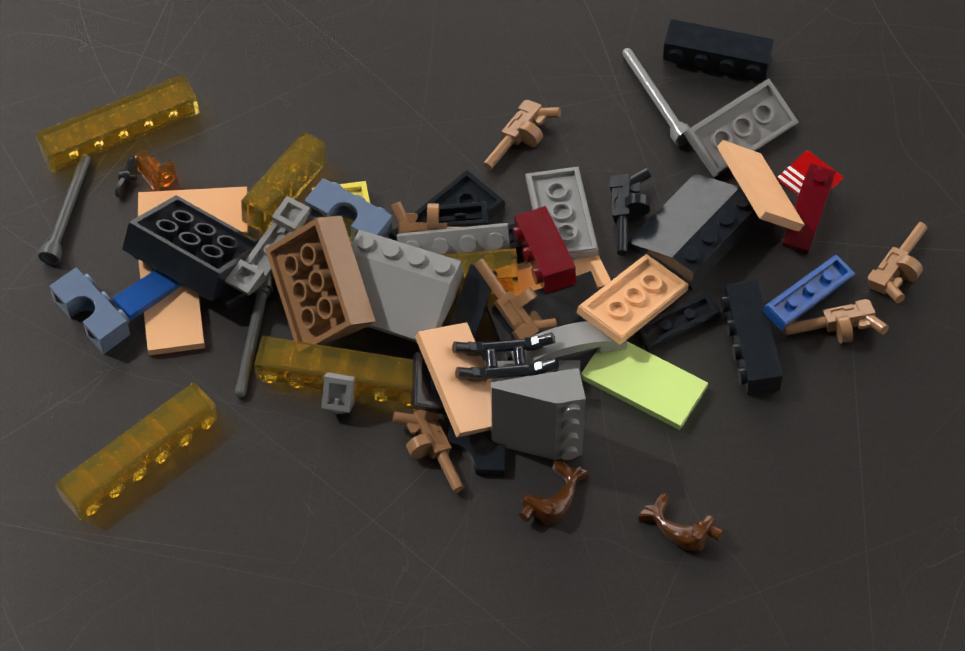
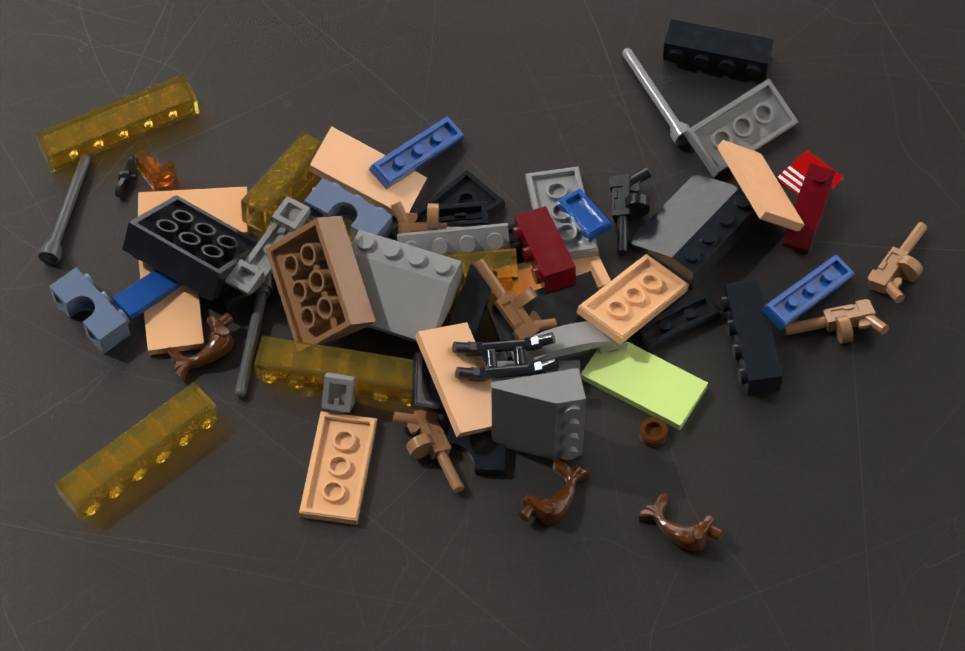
(218, 346): none -> reddish brown animal
(338, 468): none -> light nougat tile
(348, 164): none -> light nougat tile
(416, 152): none -> blue tile
(523, 129): medium nougat piece -> none
(584, 214): none -> blue tile
(653, 432): none -> reddish brown tile

